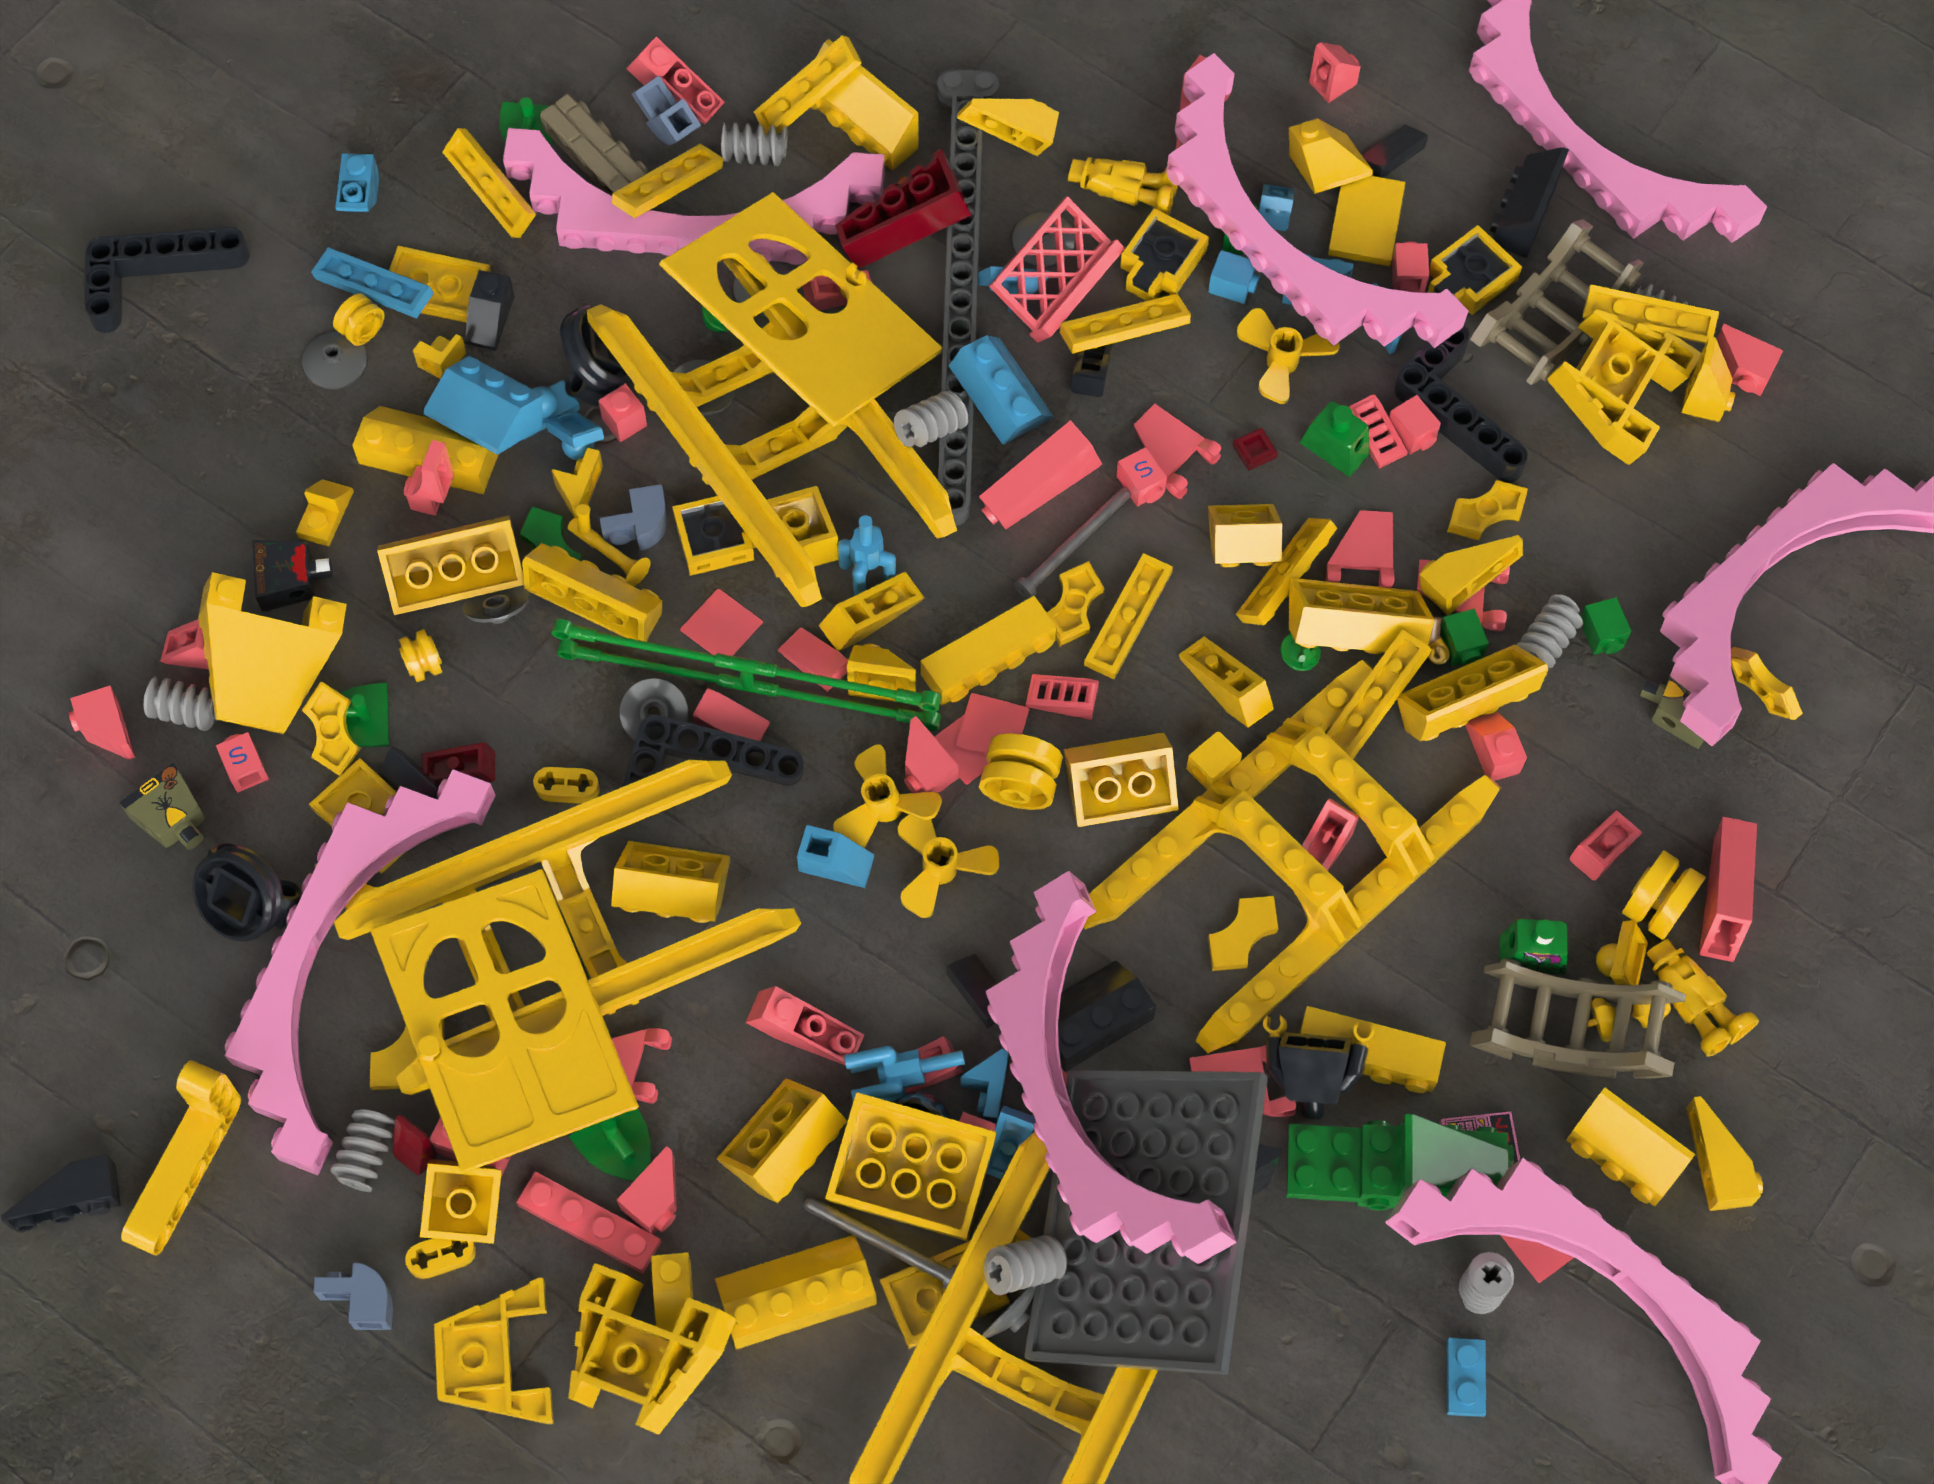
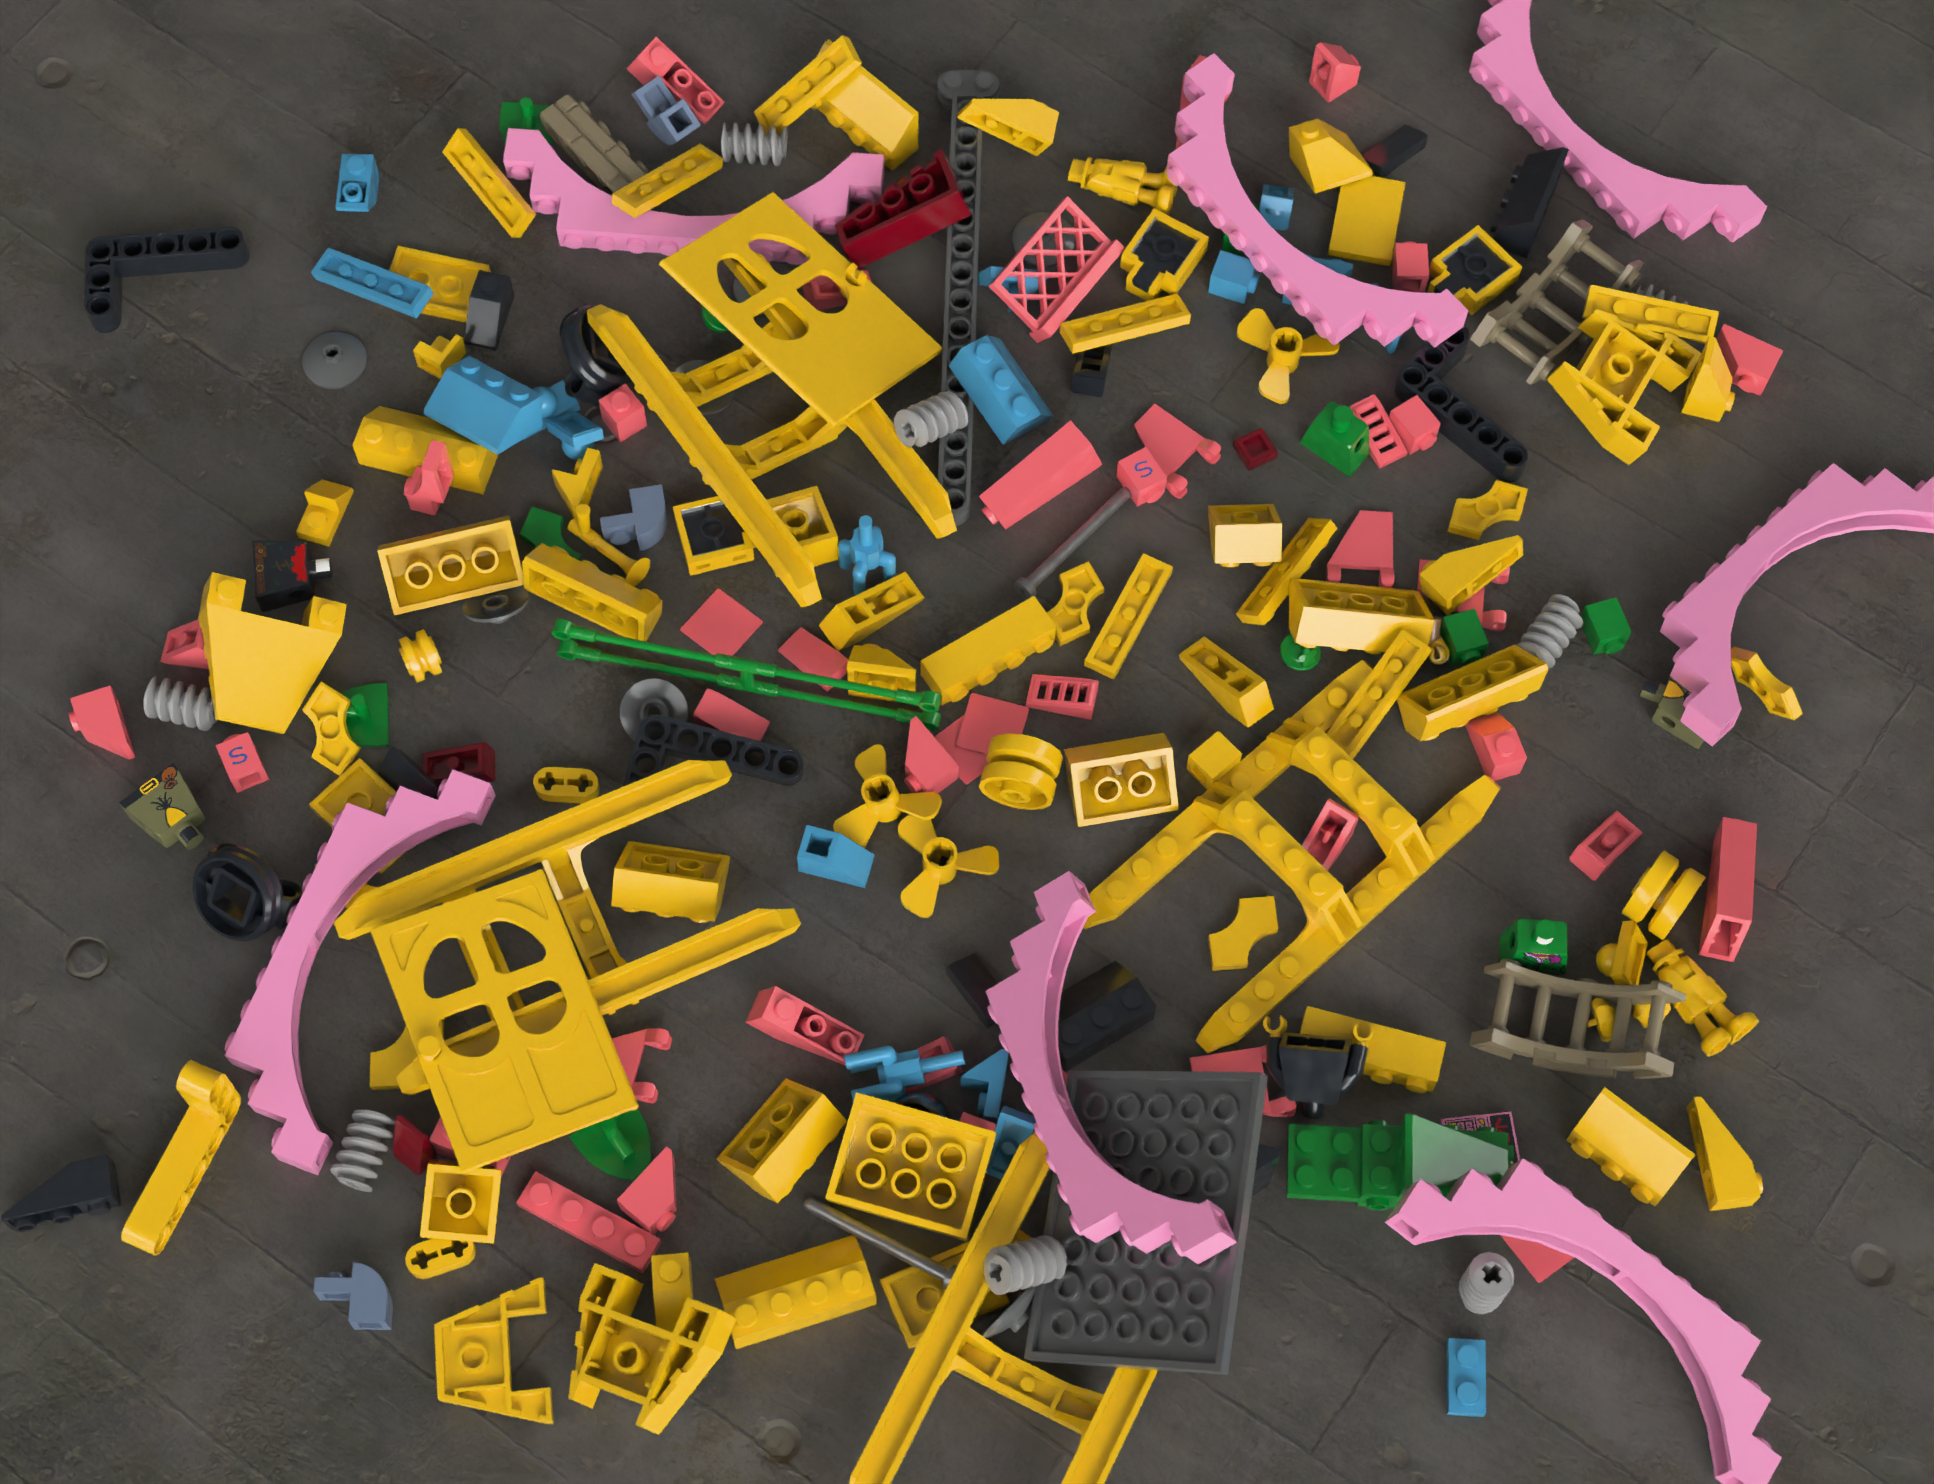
(358, 319): yellow wheel -> none

